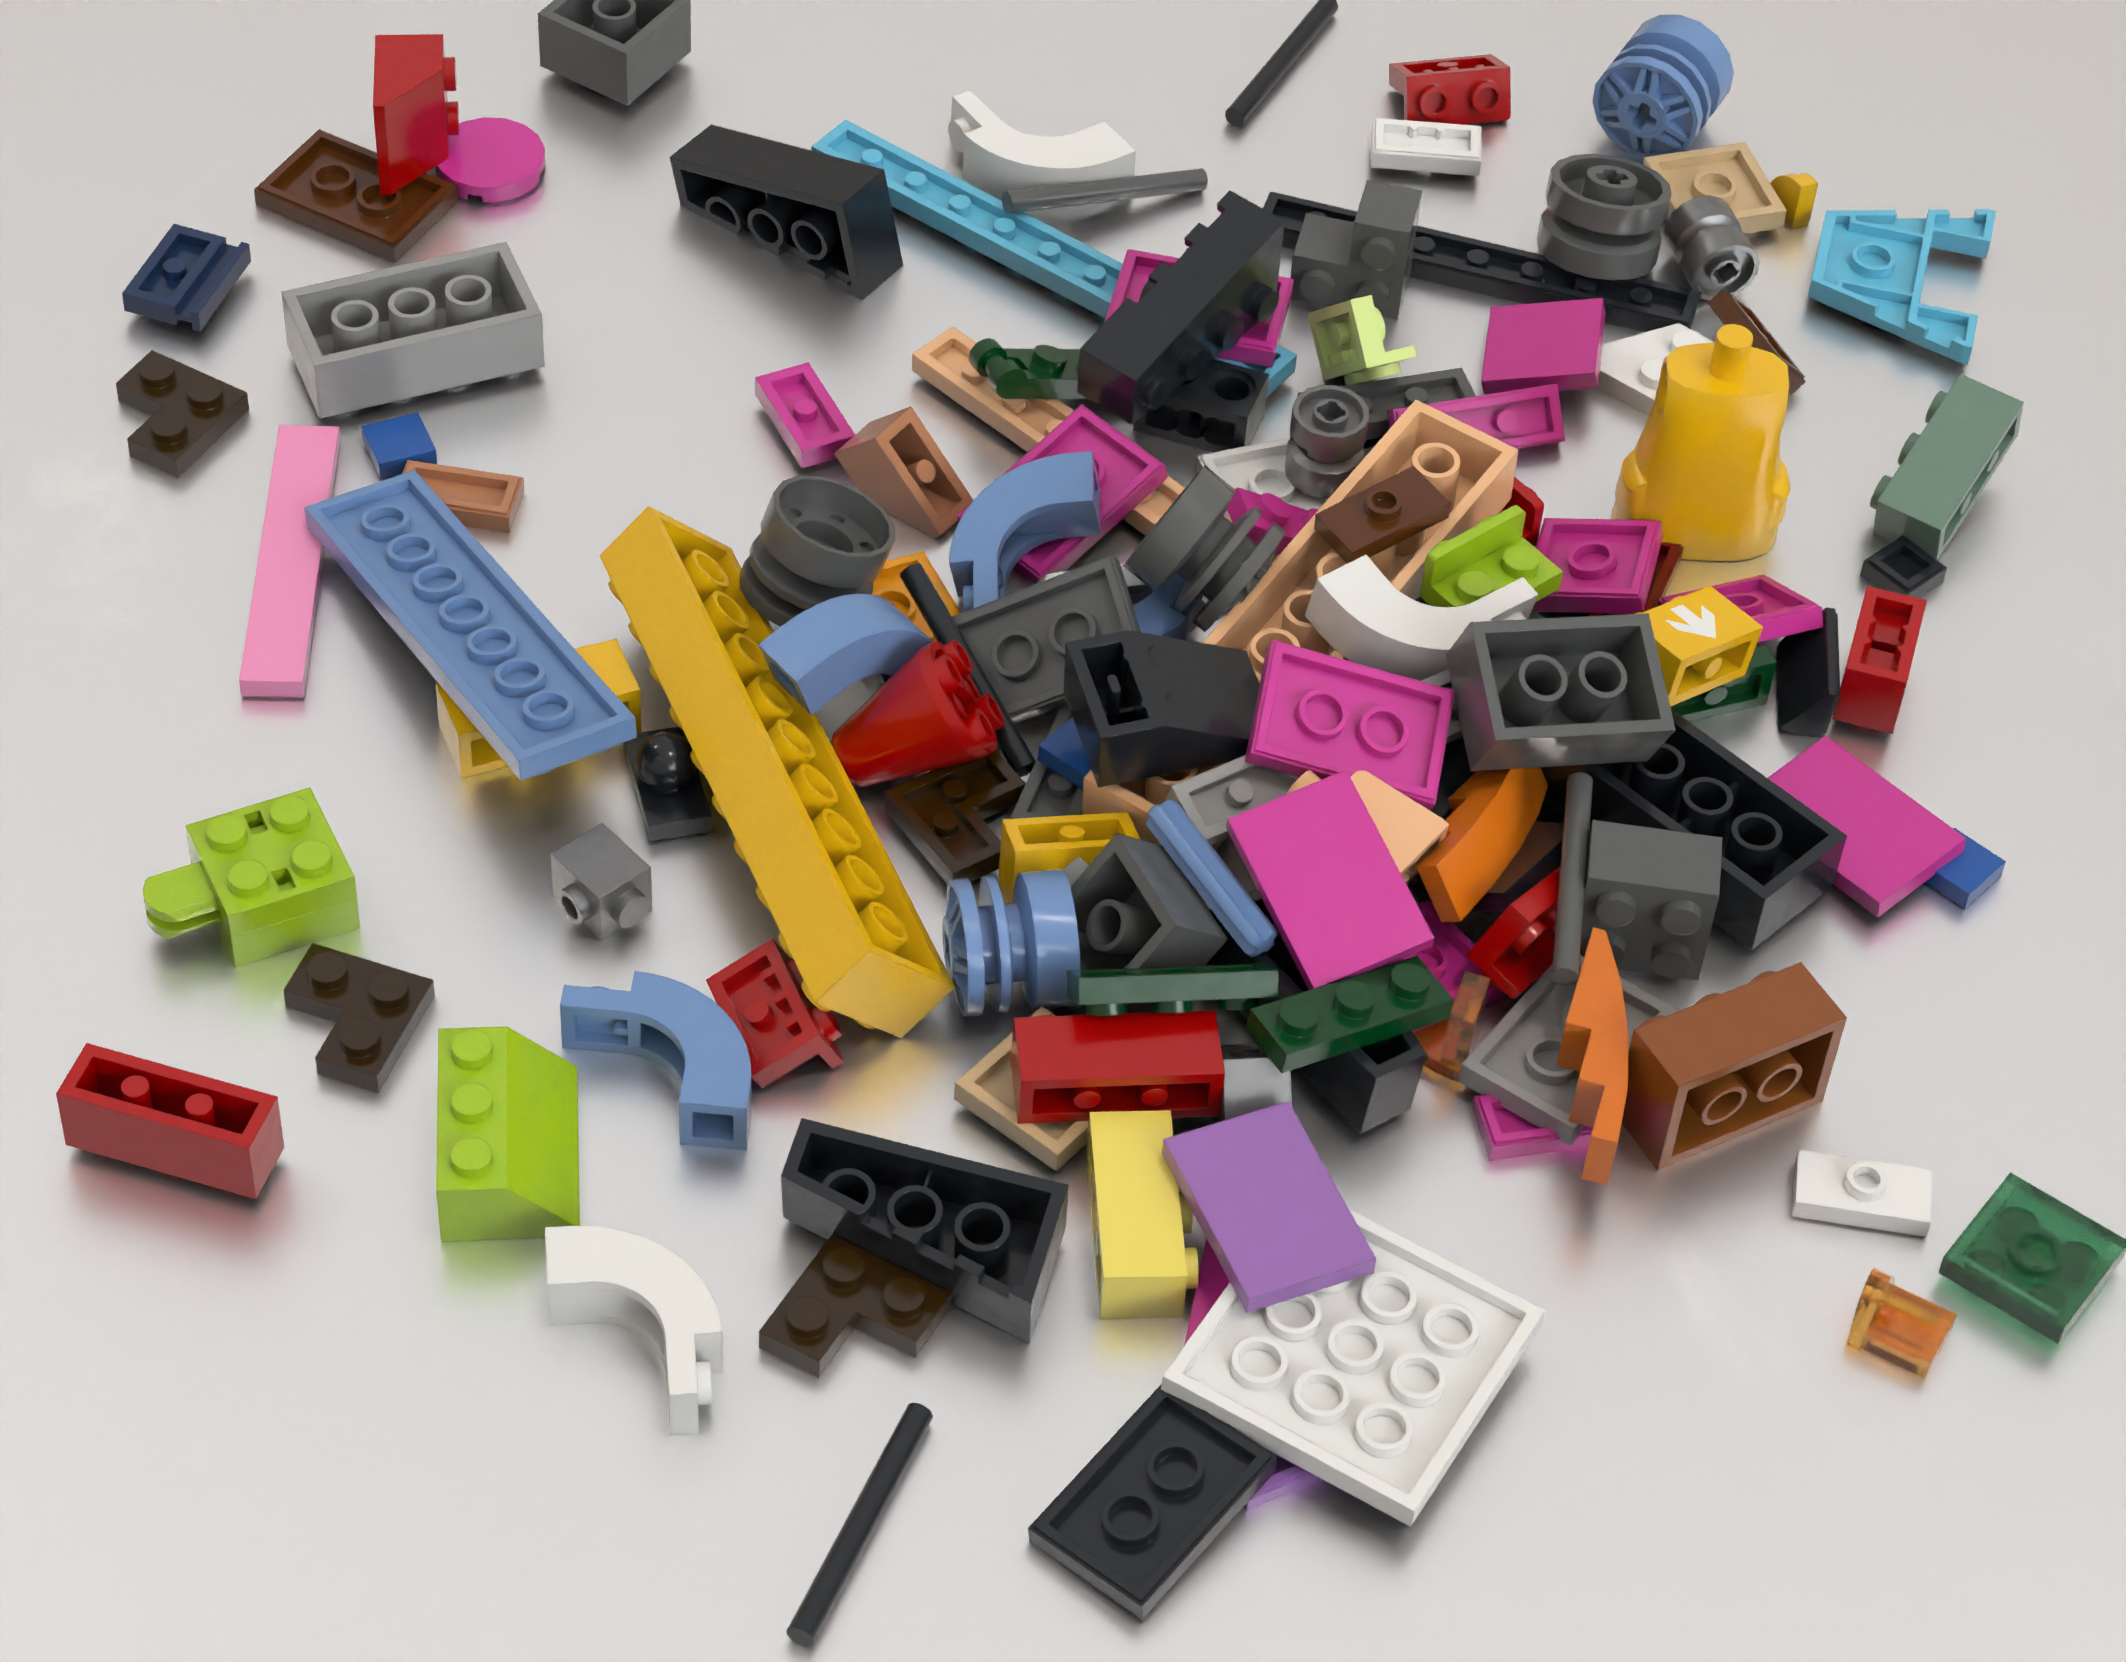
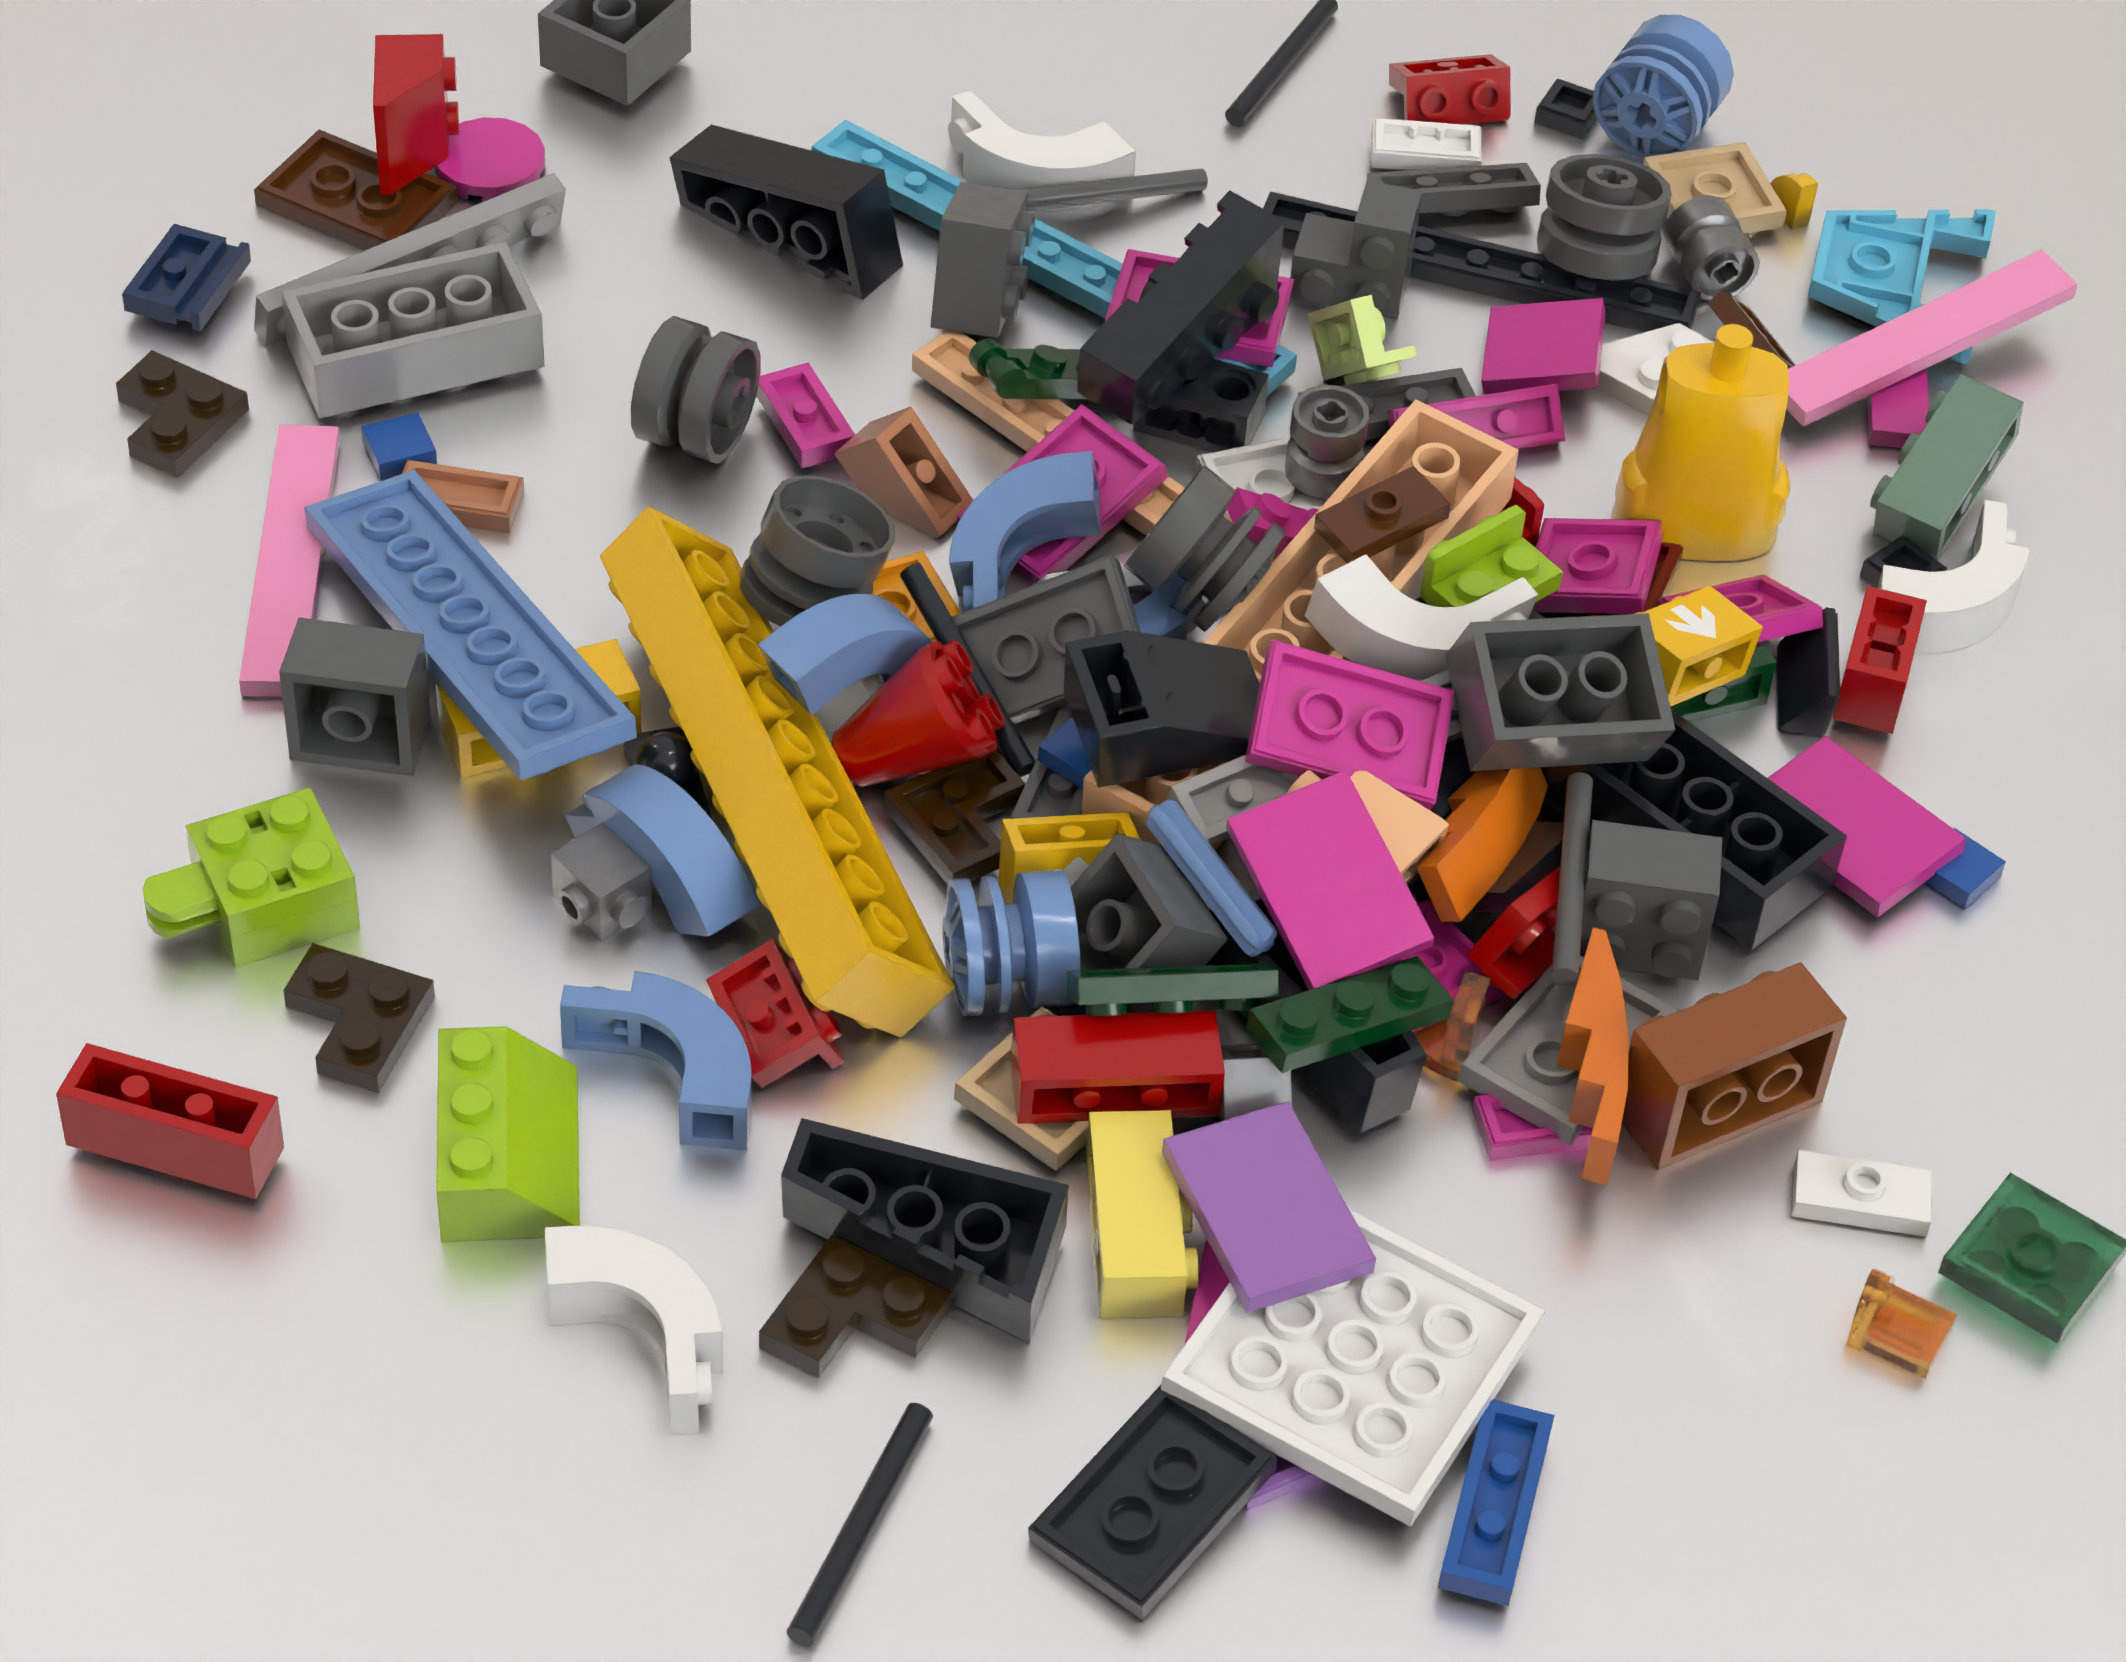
(355, 696): none -> dark grey brick
(505, 218): none -> light grey plate
(678, 840): none -> medium blue arch
(695, 389): none -> dark grey wheel
(981, 259): none -> dark grey brick
(1462, 189): none -> dark grey plate
(1496, 1502): none -> blue plate
(1567, 109): none -> black tile
(1898, 411): none -> dark pink tile
(1926, 336): none -> bright pink tile
(1968, 600): none -> white arch

